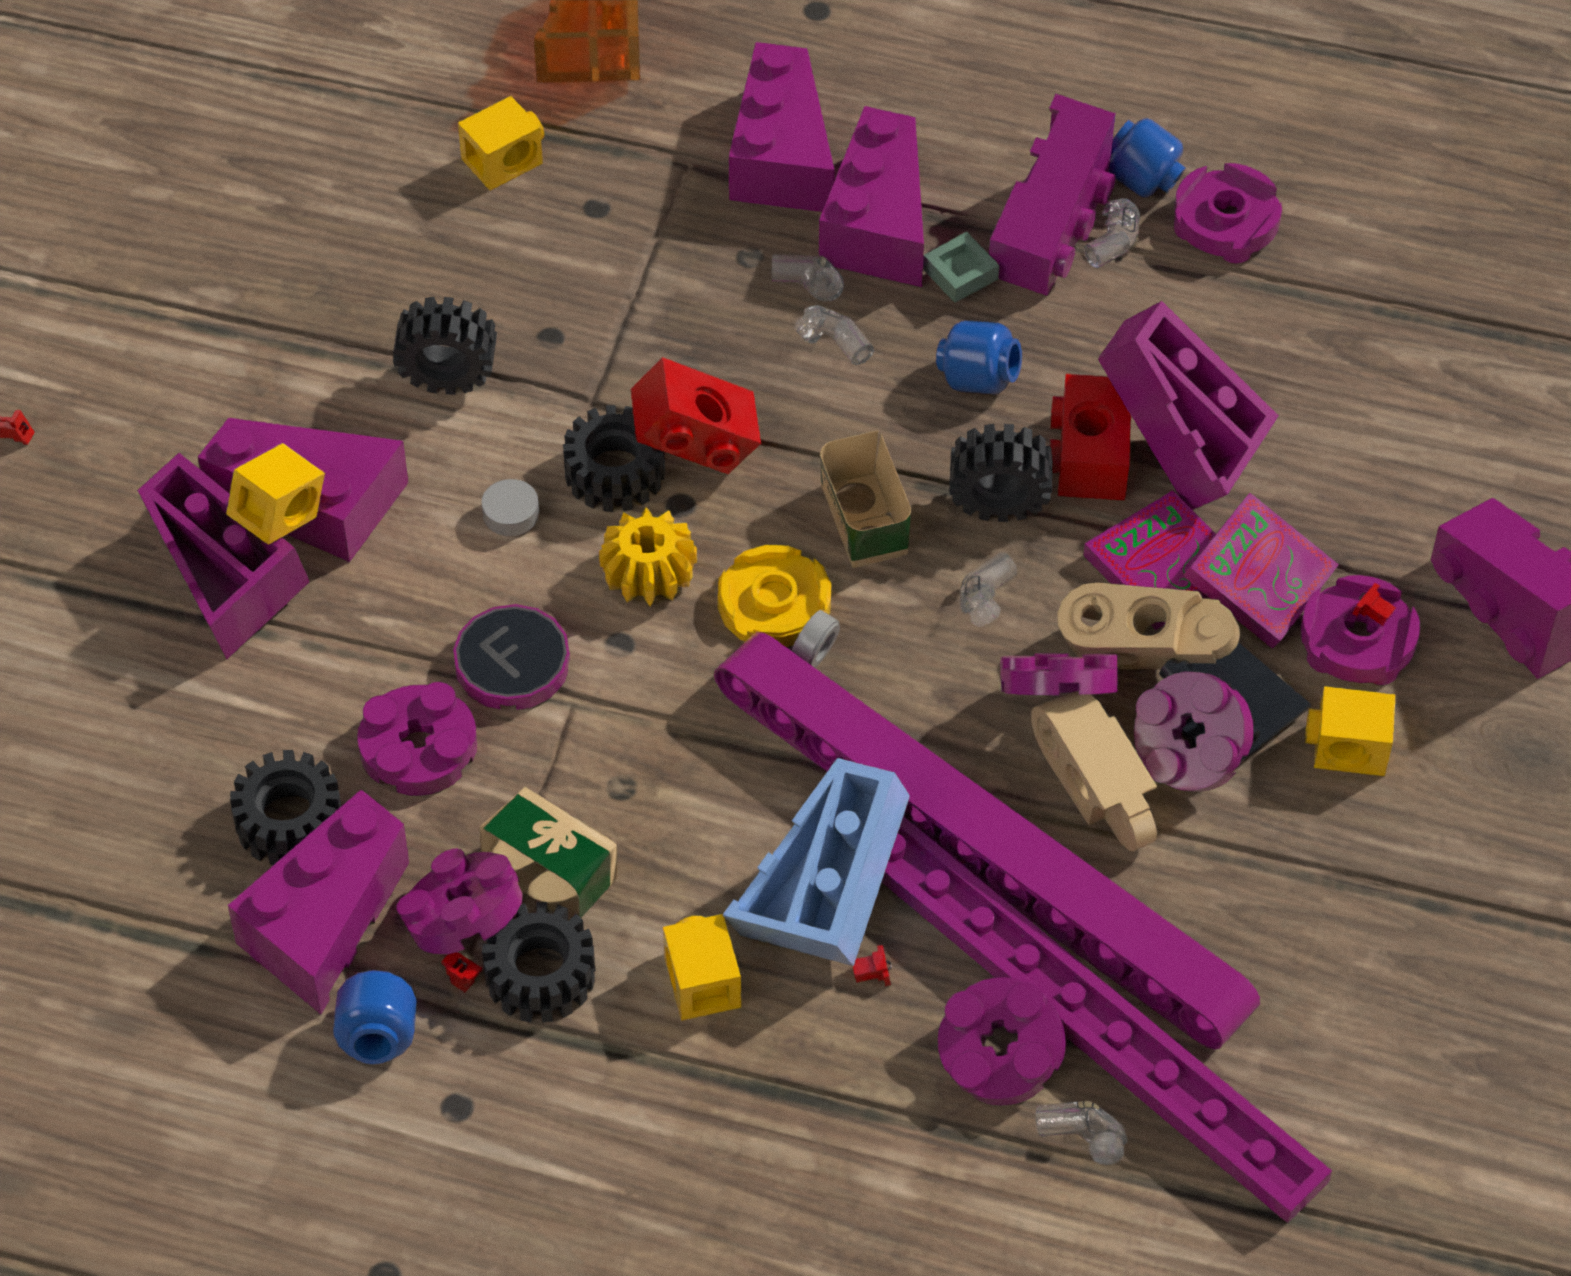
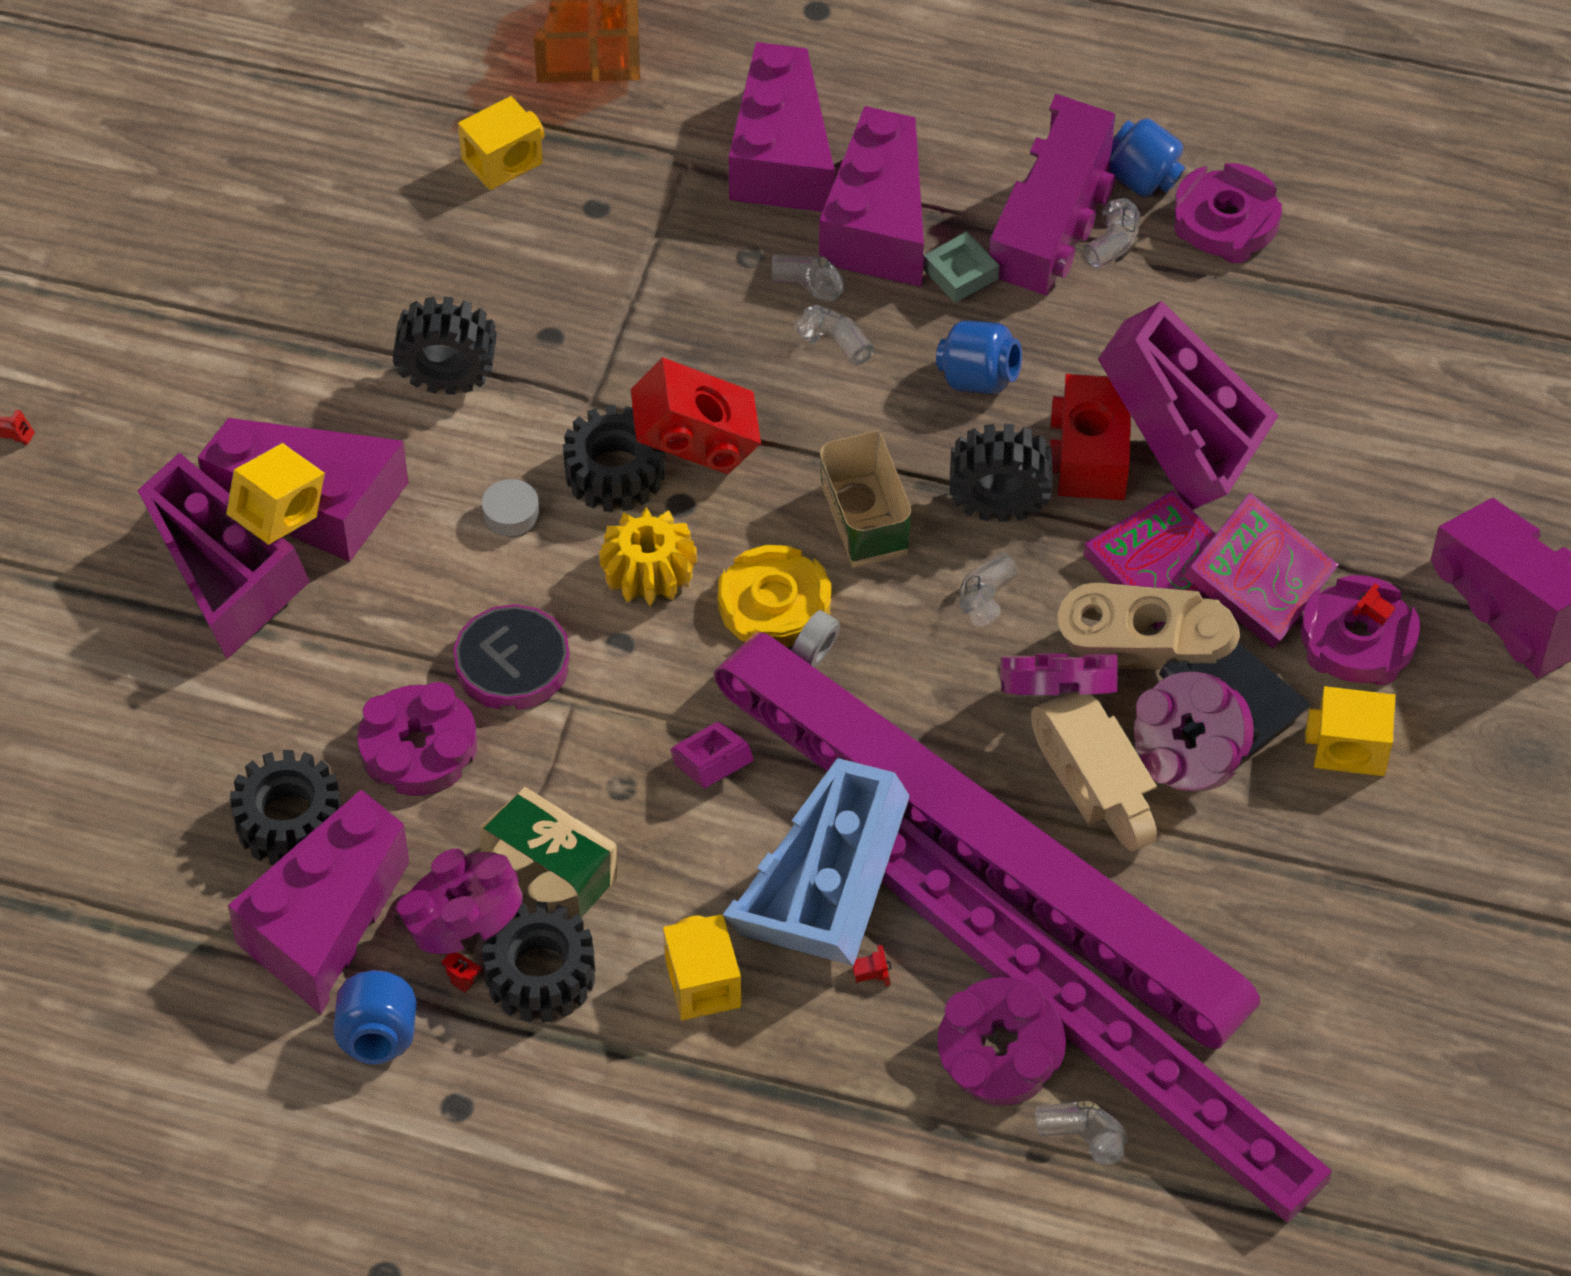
(711, 754): none -> magenta tile

